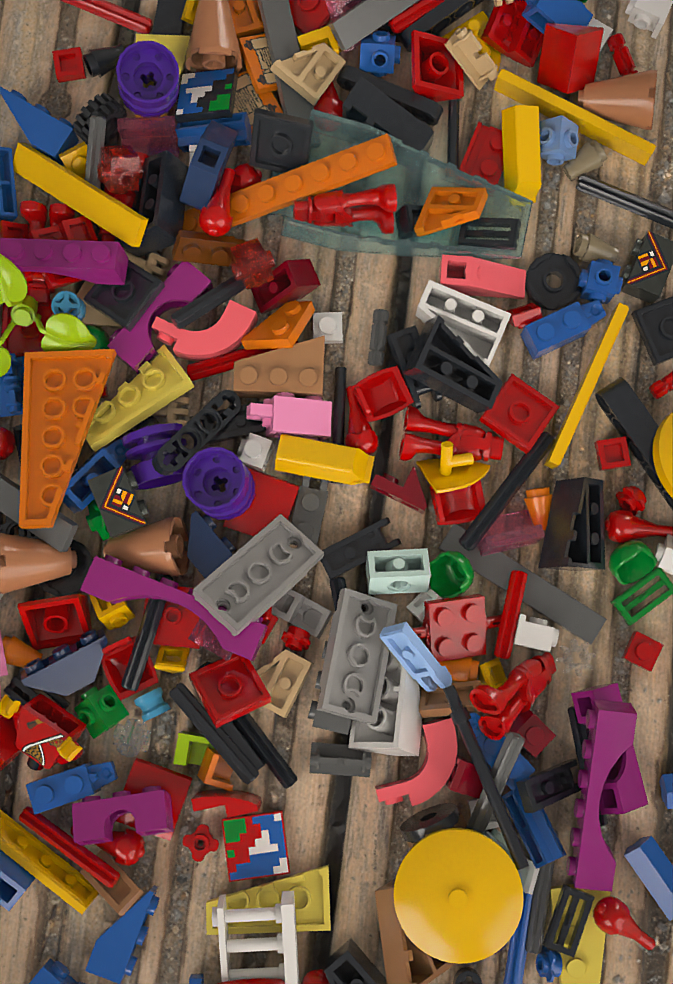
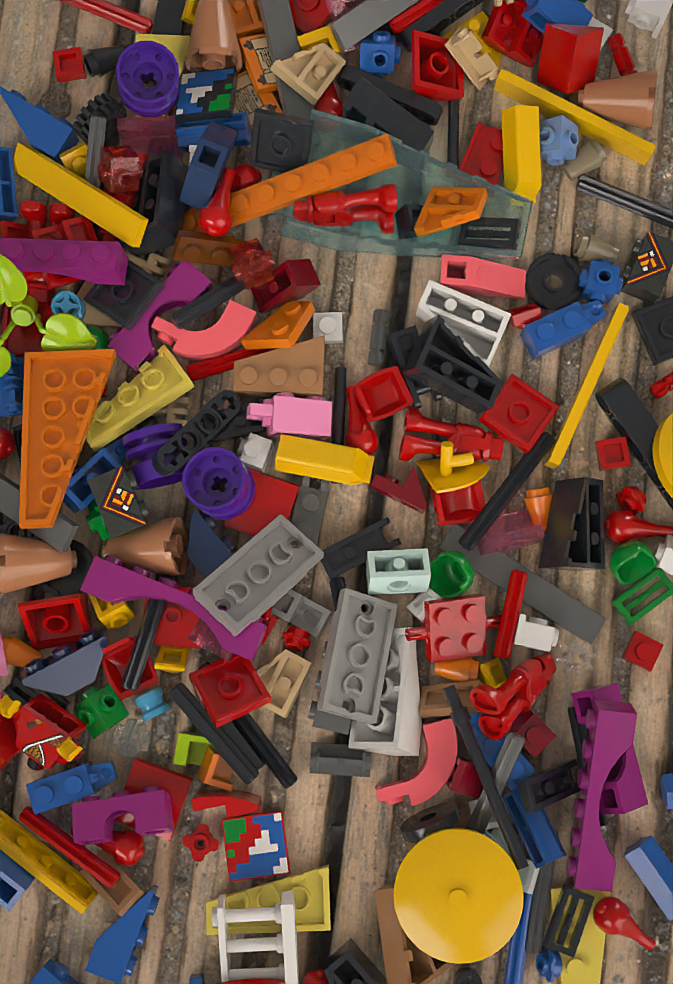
(415, 657): light blue hinge -> none

